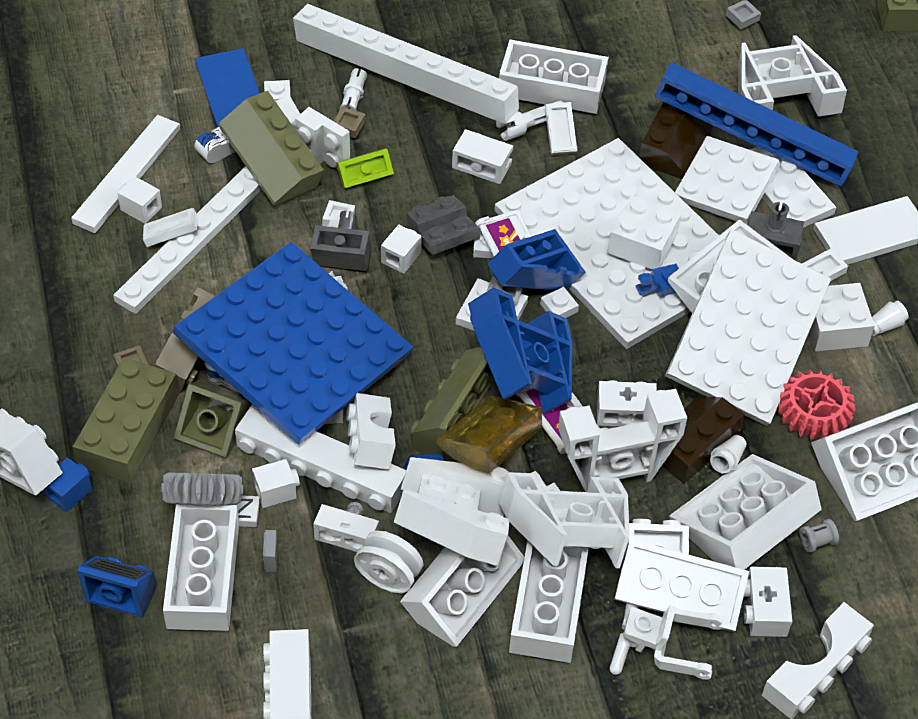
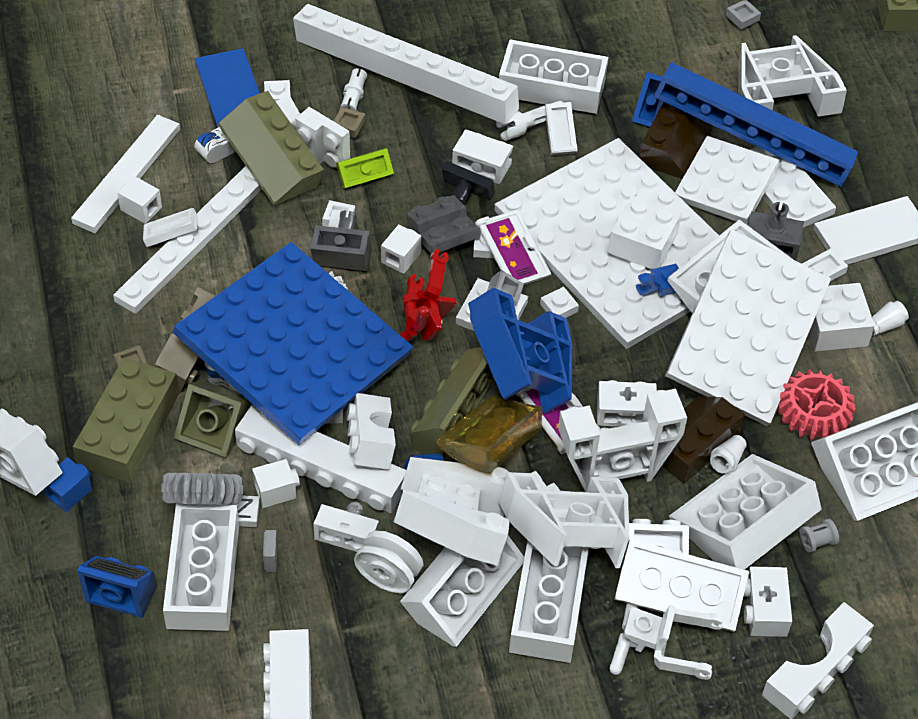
(426, 308): none -> red piece
(467, 182): none -> black tile
(537, 263): blue wedge -> none
(647, 104): none -> blue slope

